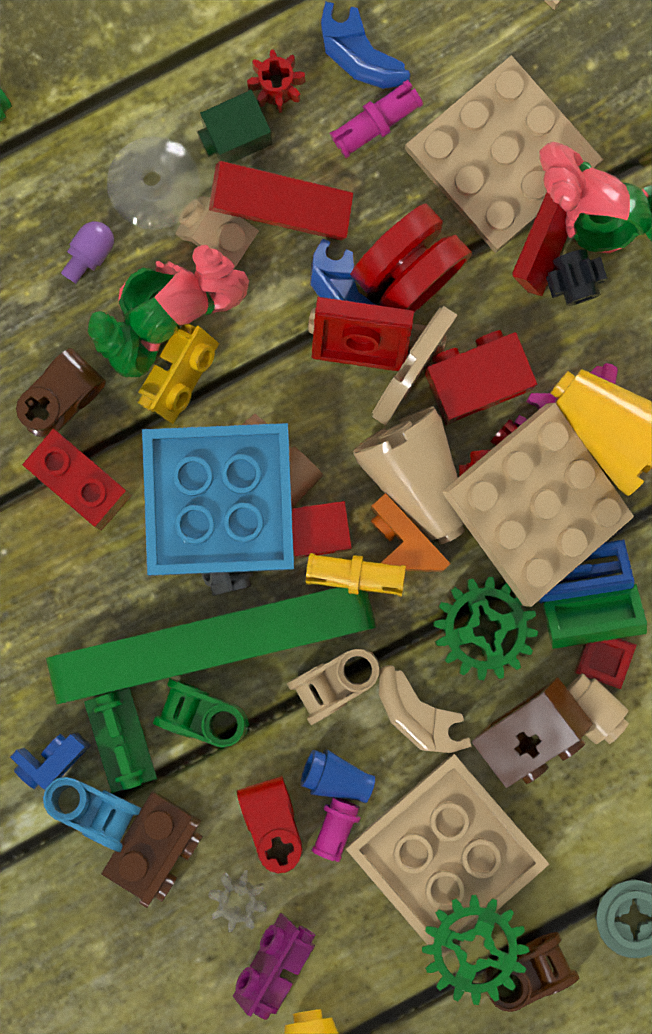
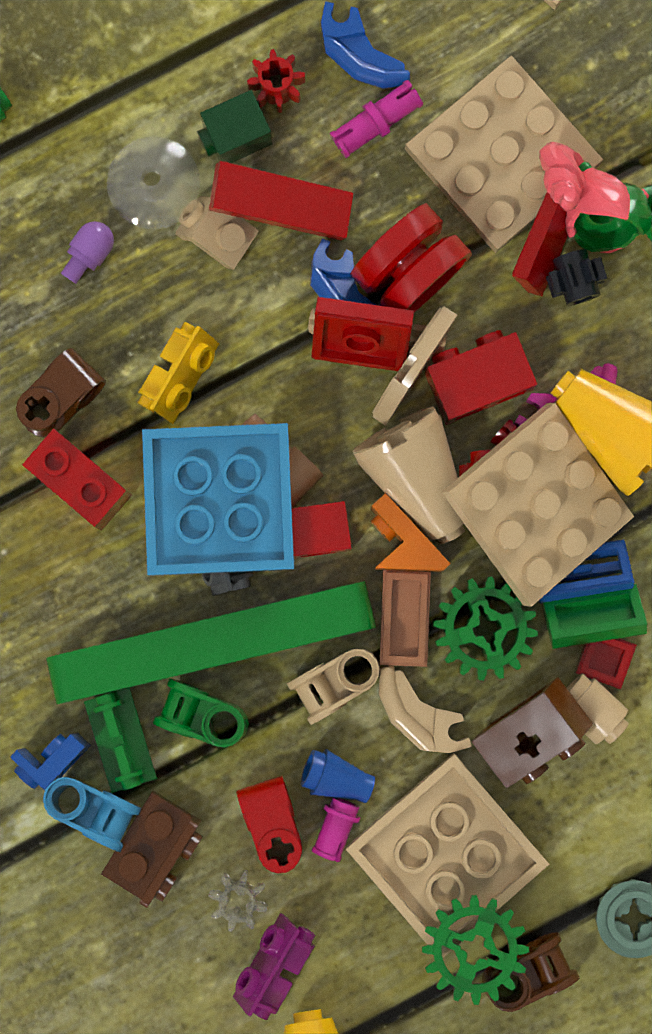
(161, 302): hair -> none
(355, 574): yellow pin -> none
(405, 618): none -> nougat tile

